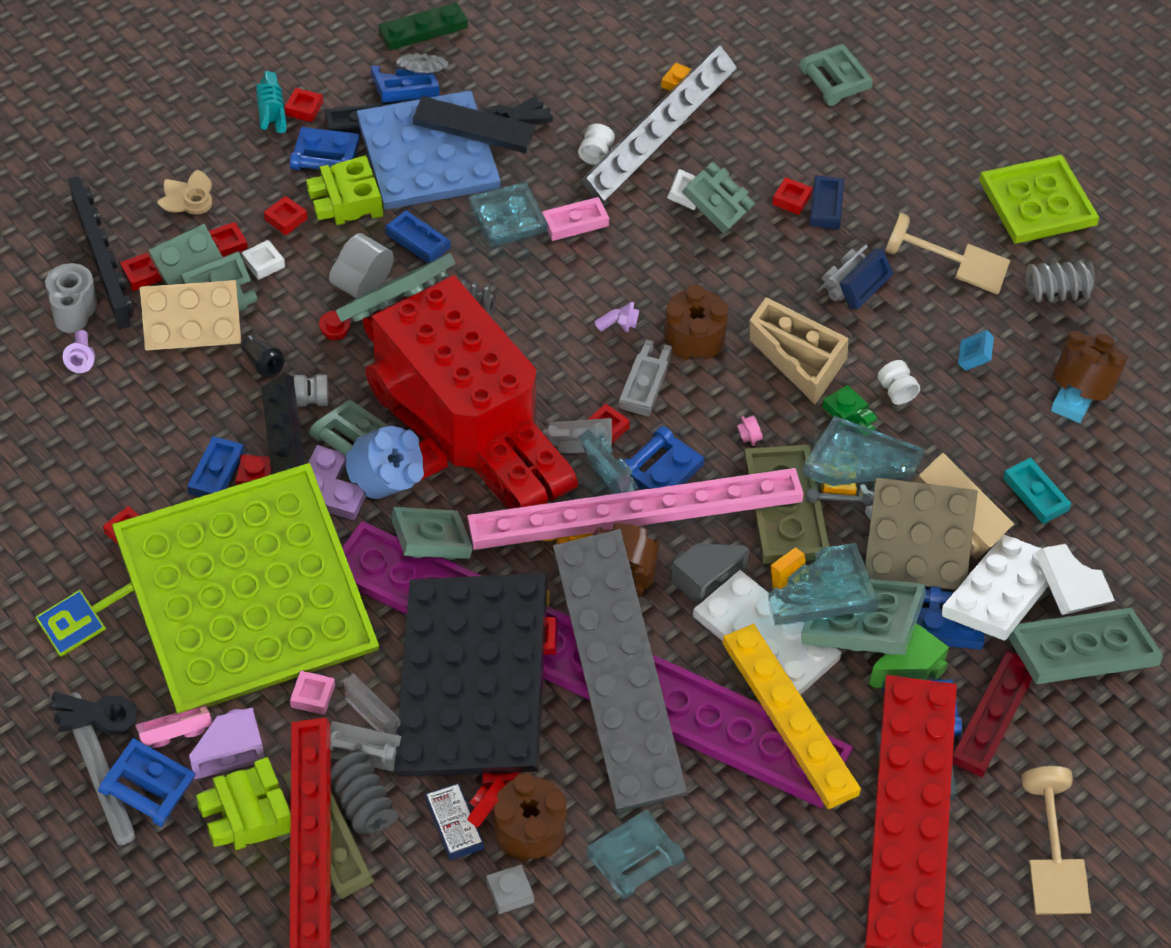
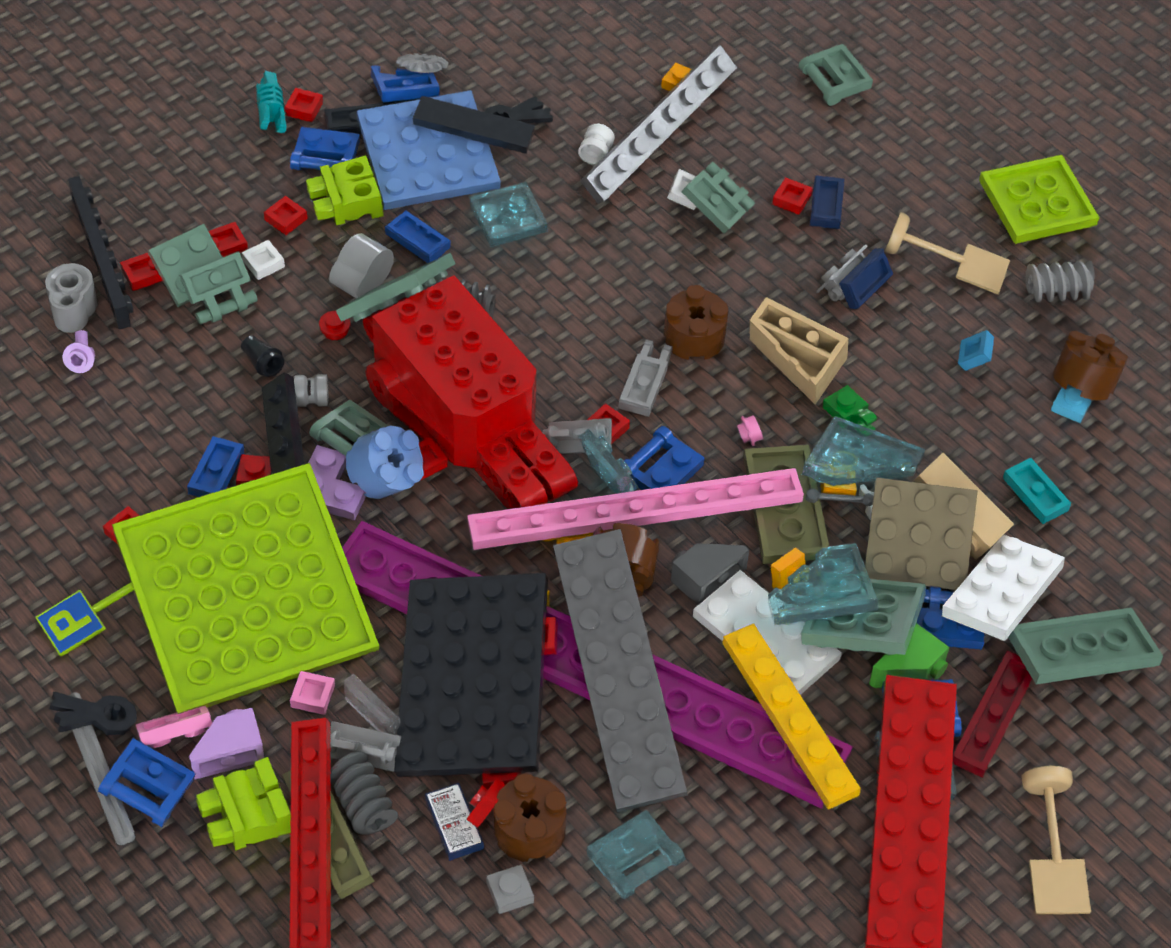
(189, 196): tan plate -> none
(190, 315): tan plate -> none
(423, 26): dark green plate -> none
(431, 533): sand green plate -> none
(576, 218): bright pink plate -> none
(625, 316): lavender plate -> none
(897, 379): white wheel -> none
(1072, 583): white tile -> none

